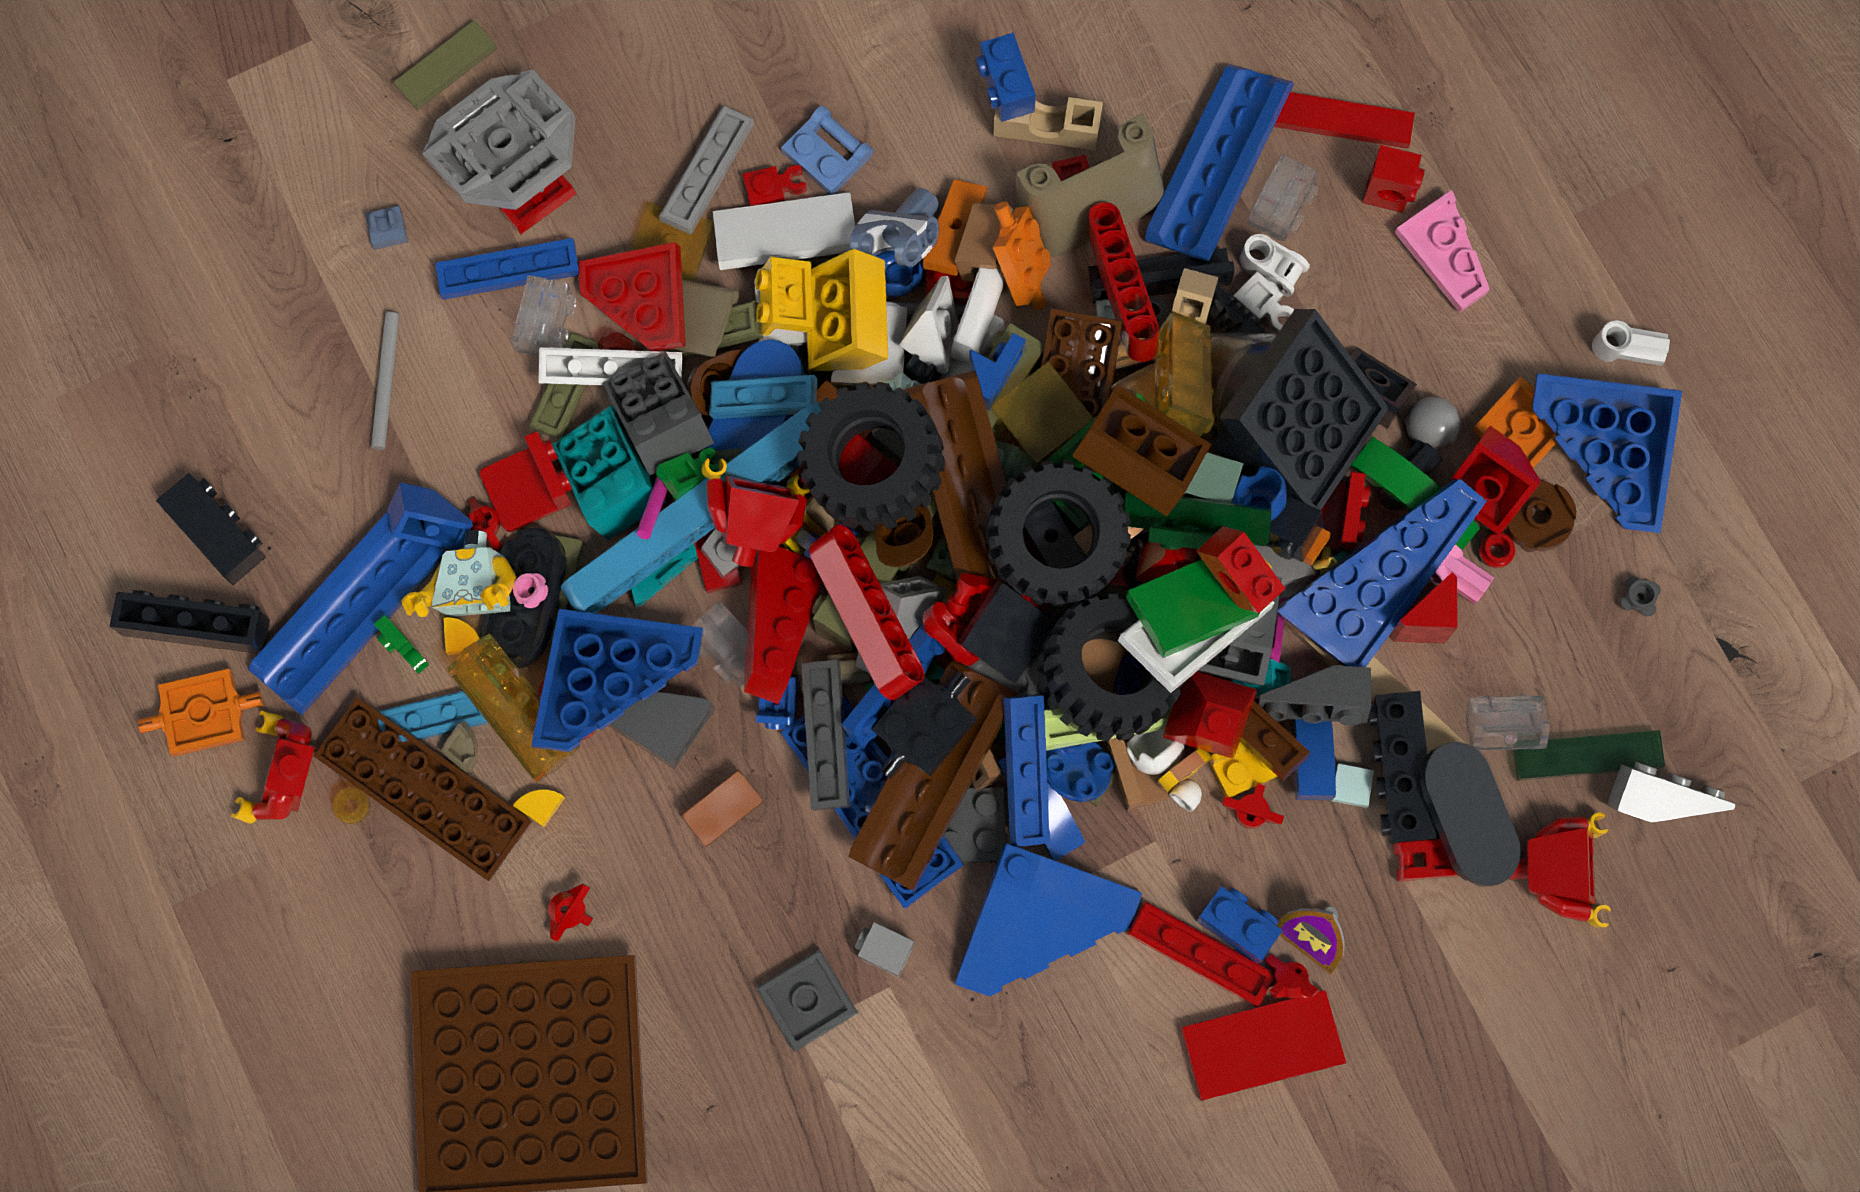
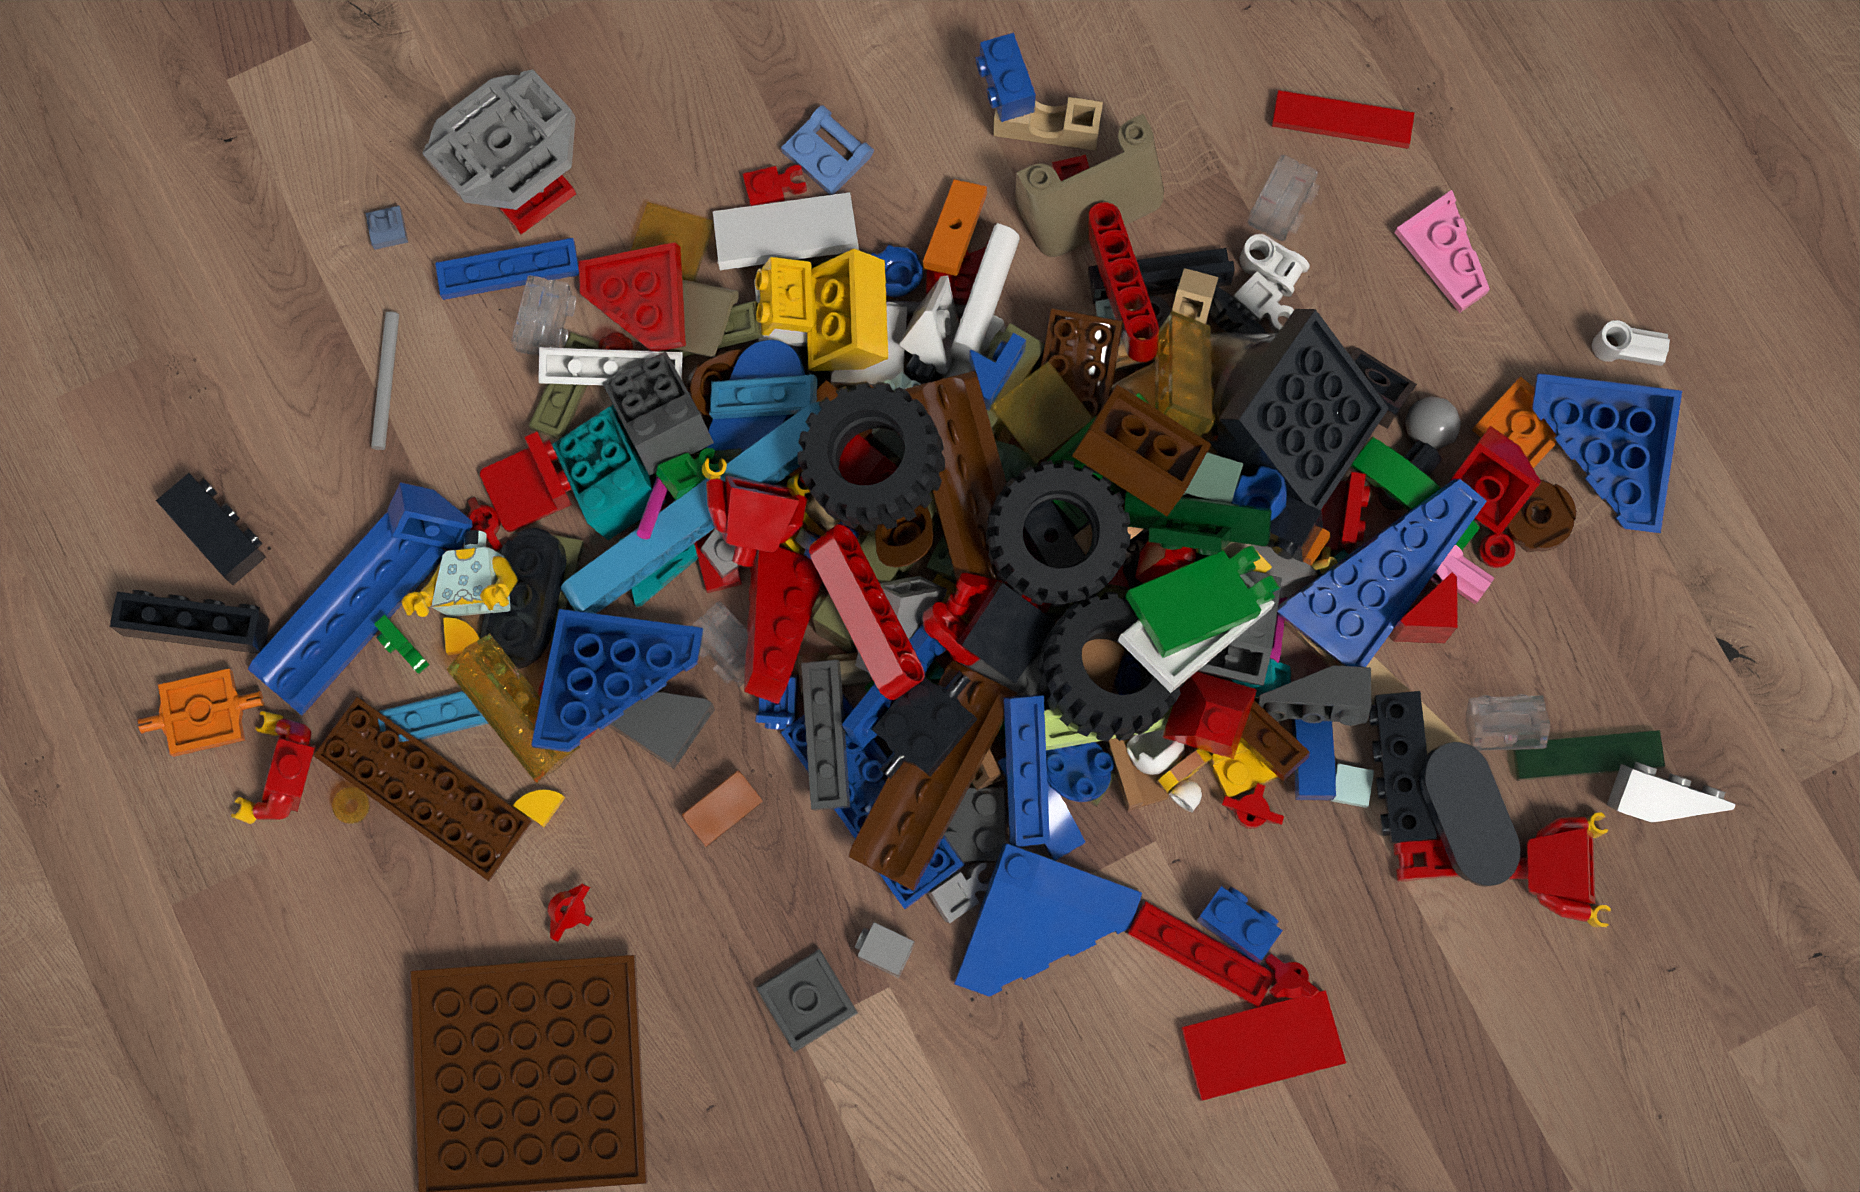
(445, 65): olive tile -> none
(462, 747): dark tan tile -> none
(523, 587): bright pink plate -> none
(706, 170): light grey tile -> none
(907, 231): sand blue connector -> none
(956, 893): none -> light grey plate
(978, 241): medium nougat panel -> none
(1021, 255): orange plate -> none
(1218, 162): blue plate -> none
(1241, 569): red brick -> none
(1315, 935): shield -> none
(1393, 179): red brick -> none
(1648, 589): dark grey plate -> none

